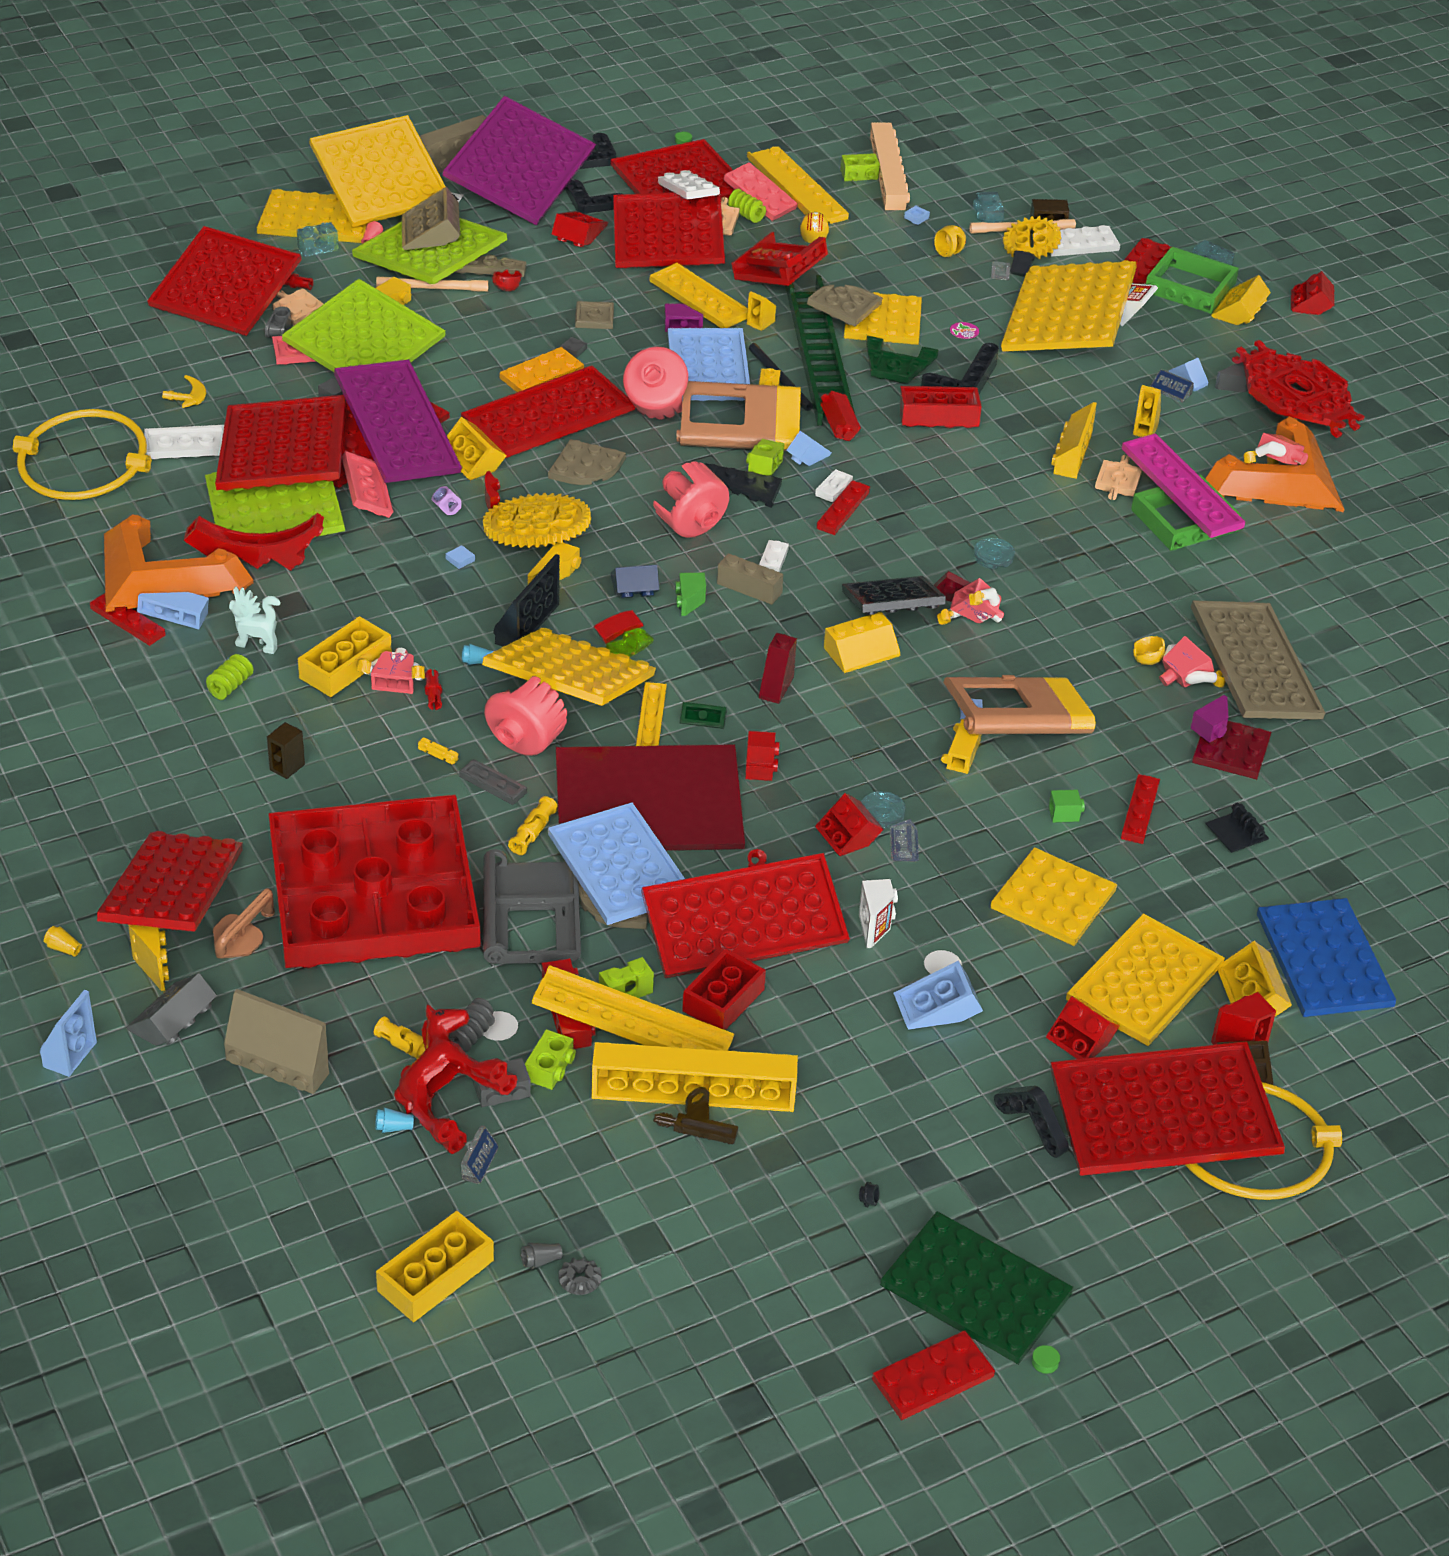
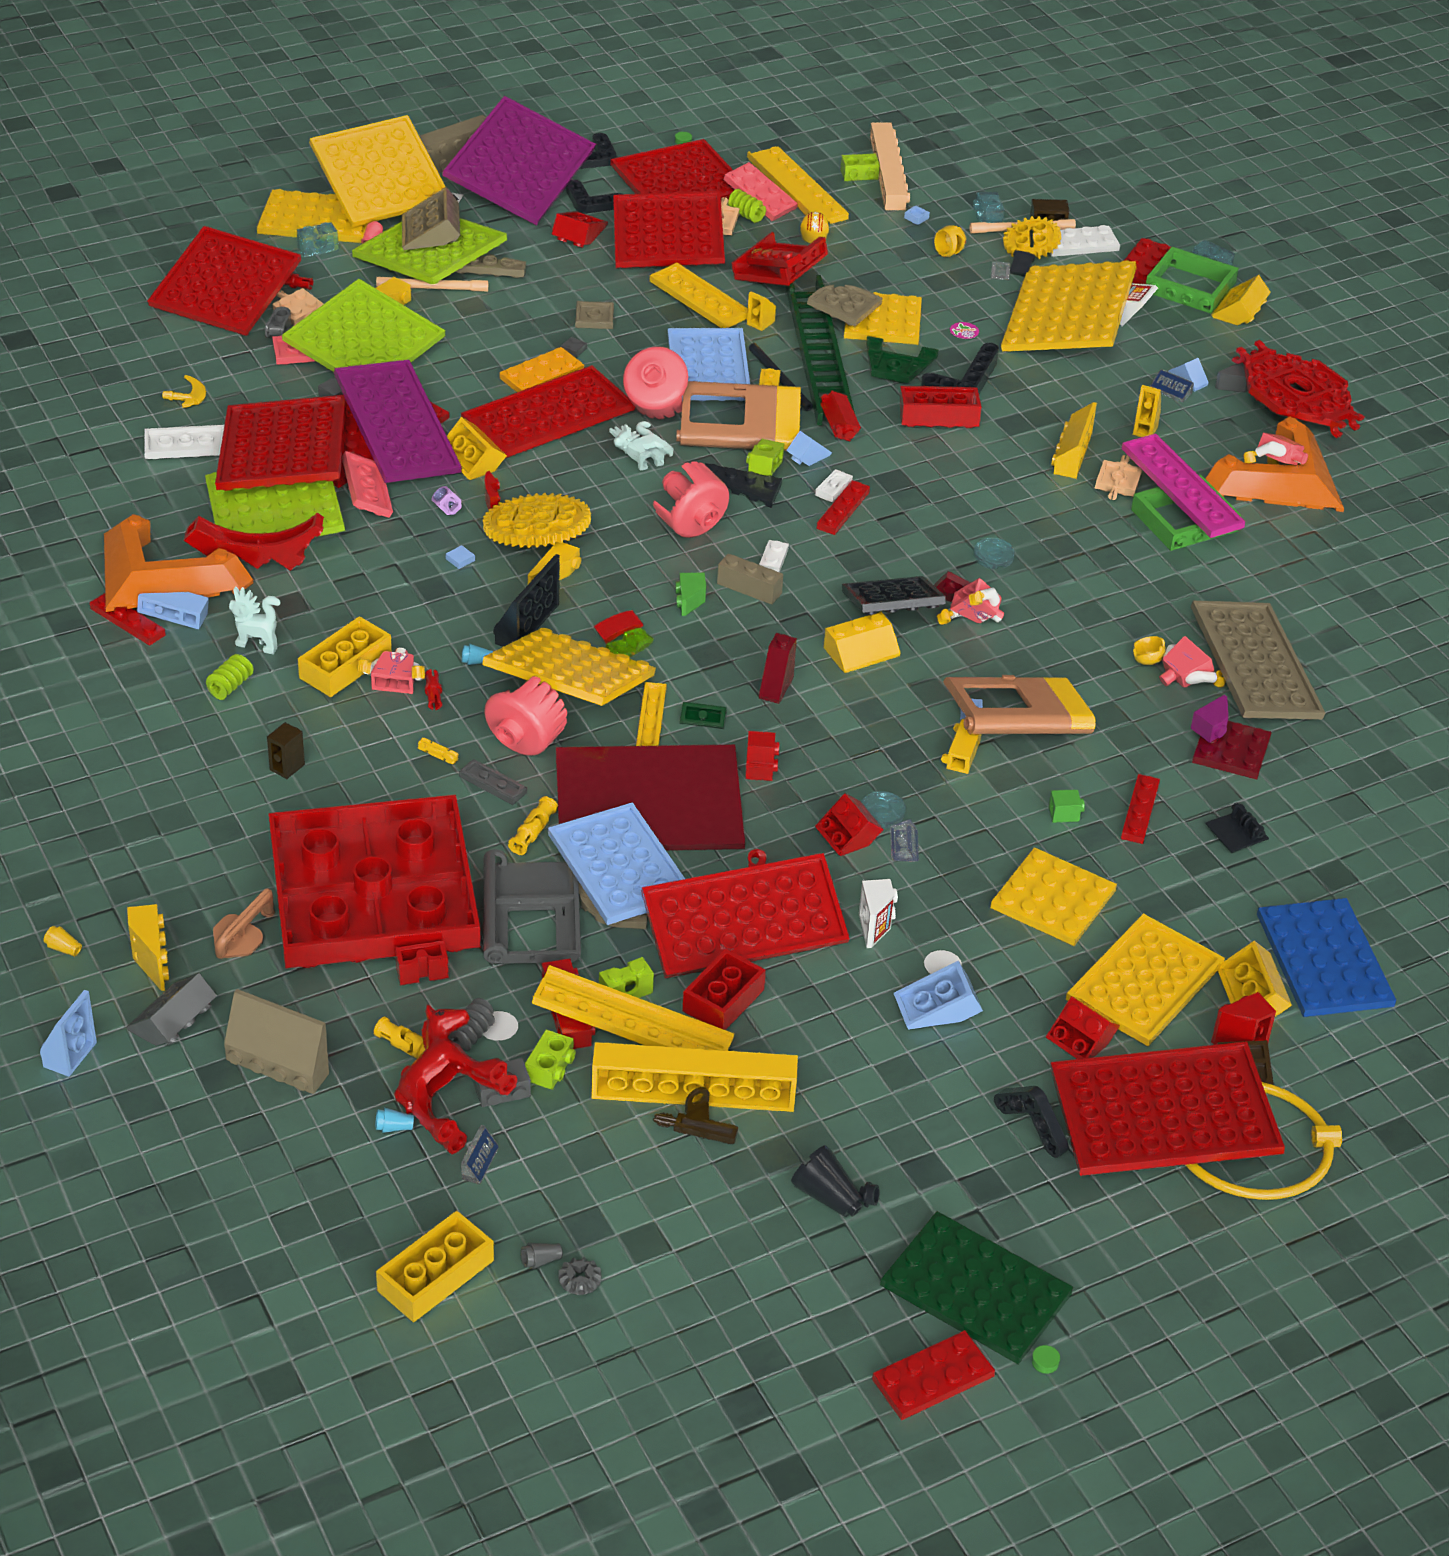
(30, 444): yellow piece -> none
(171, 881): red plate -> none
(421, 961): none -> red brick
(506, 281): red hair -> none
(585, 462): dark tan plate -> none
(635, 580): slope -> none
(641, 447): none -> light aqua animal
(681, 317): magenta slope -> none
(688, 185): white plate -> none
(828, 1183): none -> black cone
(1313, 295): red slope -> none

